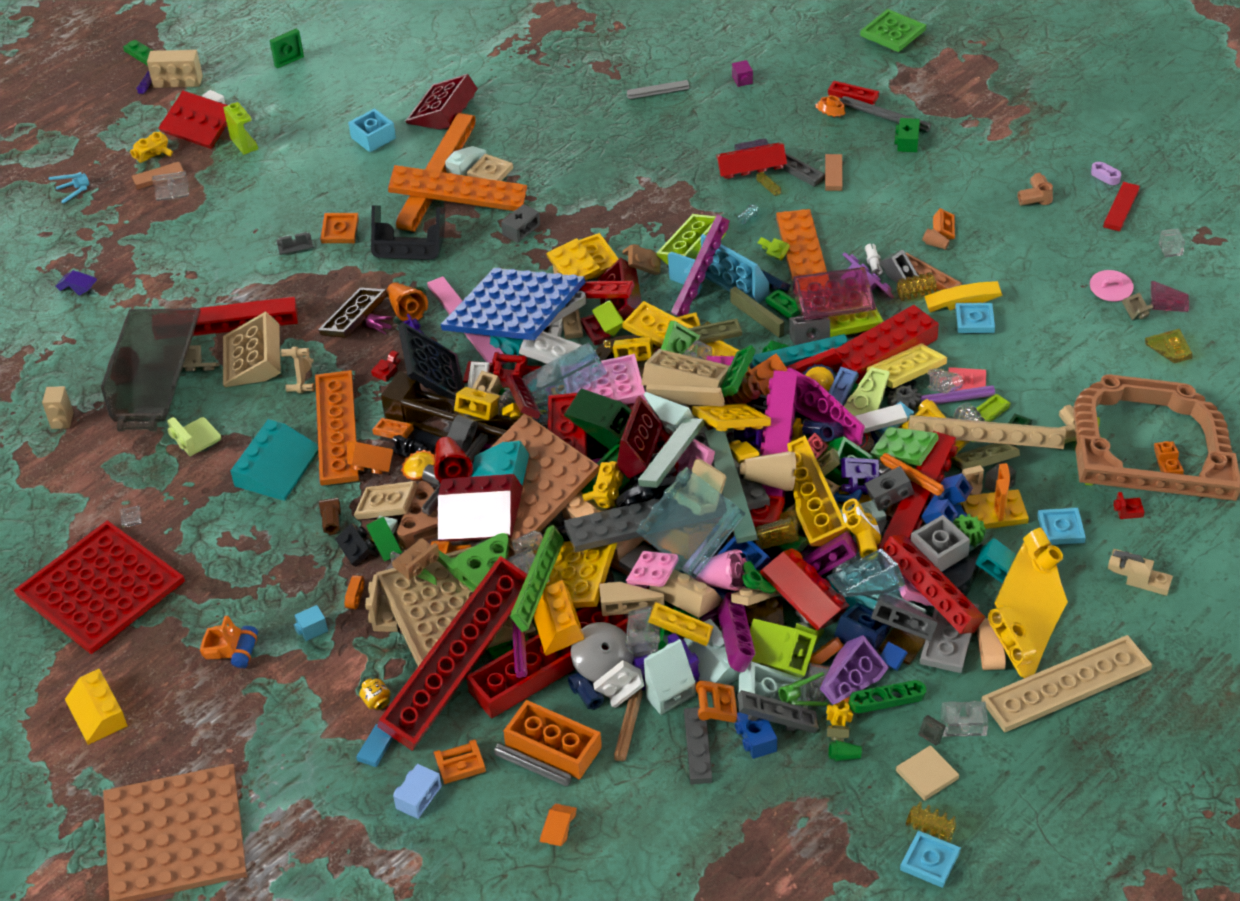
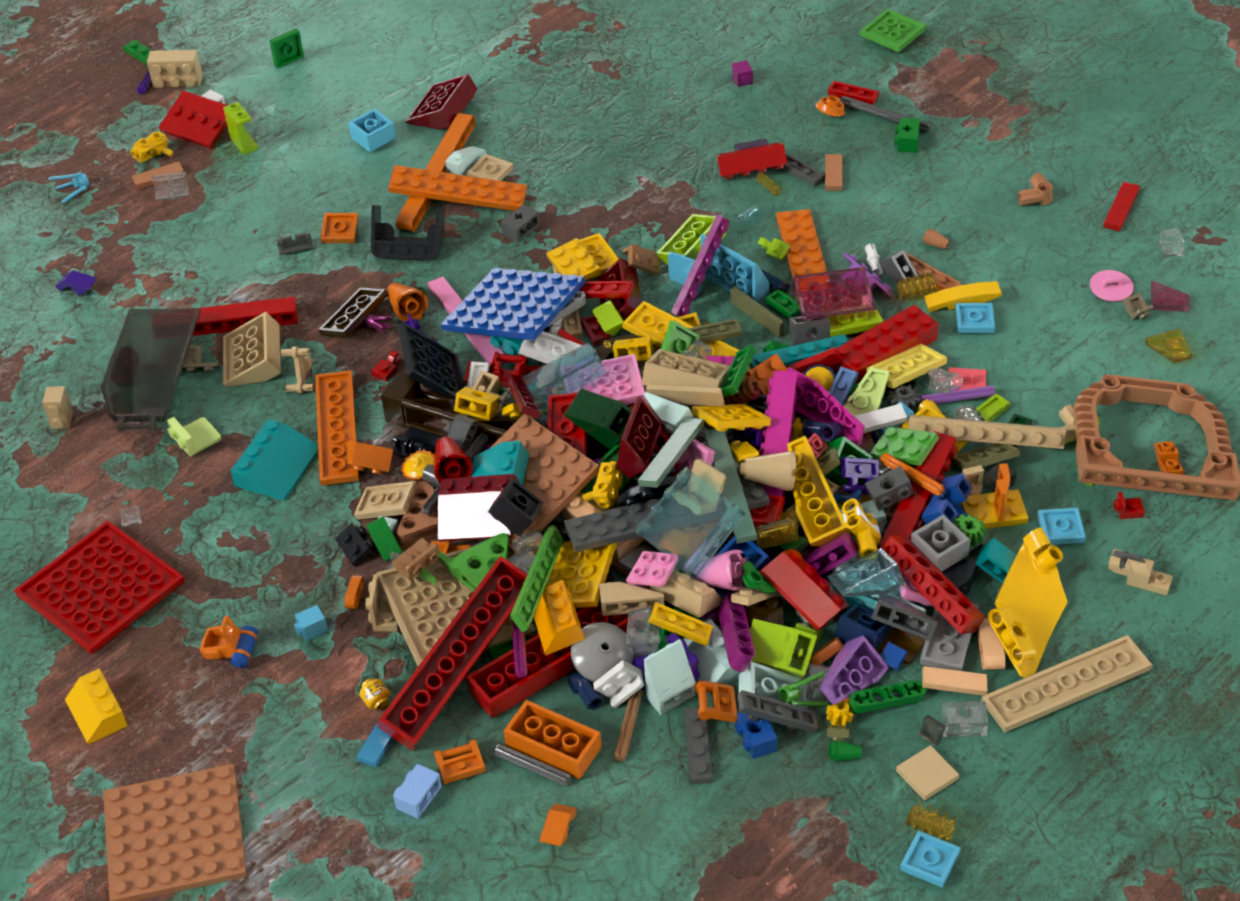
(330, 512): reddish brown piece -> none
(390, 428): orange plate -> none
(515, 507): none -> black slope
(562, 333): none -> red tile
(658, 89): light grey axle -> none
(944, 223): orange slope -> none
(954, 680): none -> light nougat tile
(1106, 173): lavender beam -> none

